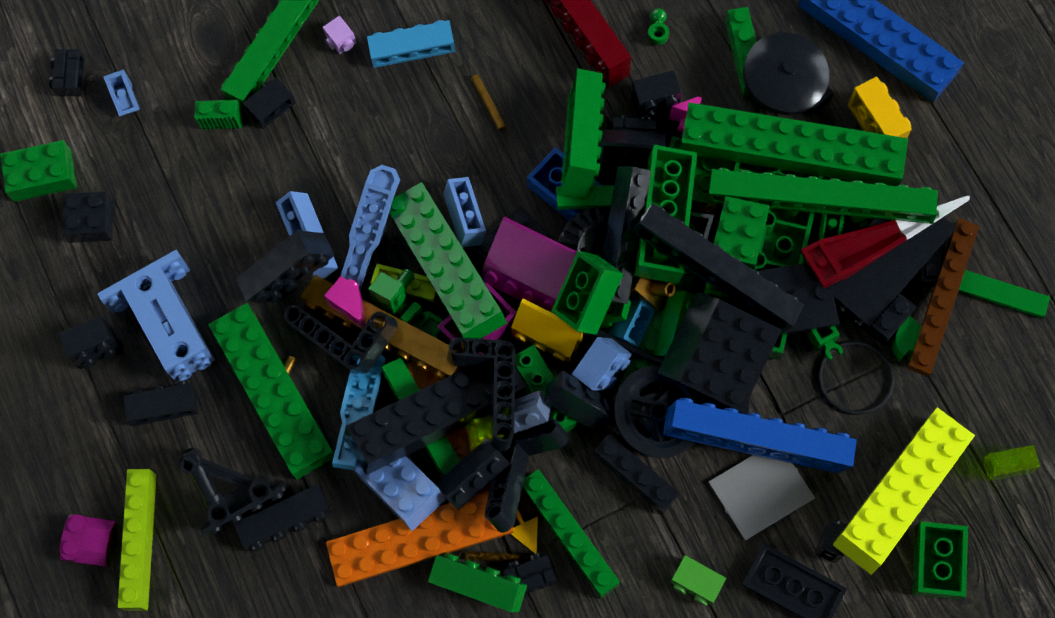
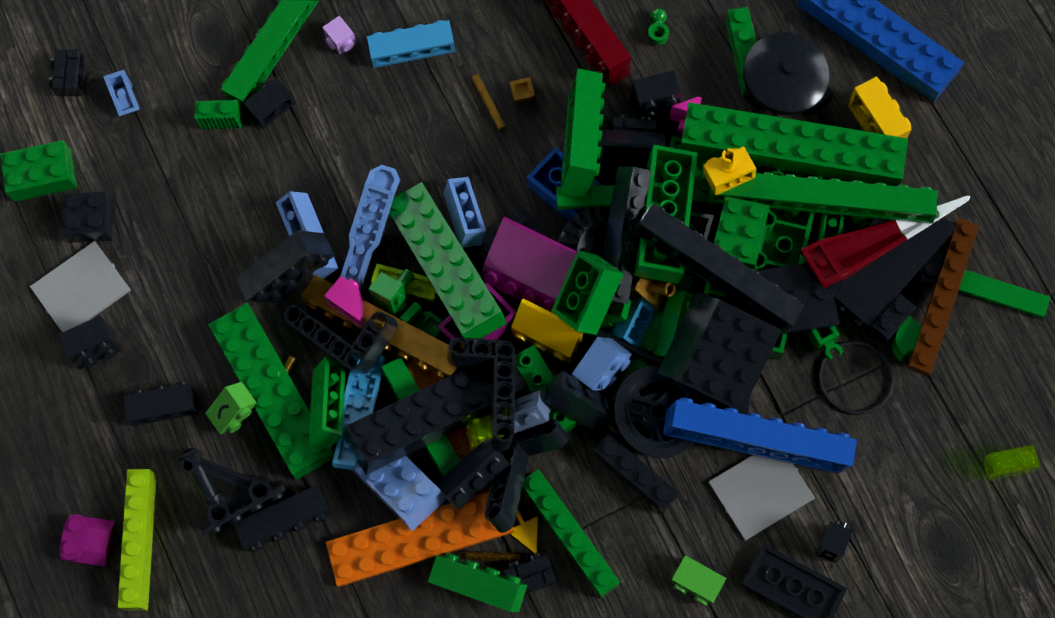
(80, 287): none -> light grey piece
(162, 315): medium blue brick -> none
(231, 408): none -> bright green brick
(327, 403): none -> green brick
(522, 90): none -> pearl gold plate
(729, 170): none -> yellow brick
(903, 491): neon yellow brick -> none
(940, 560): green brick -> none

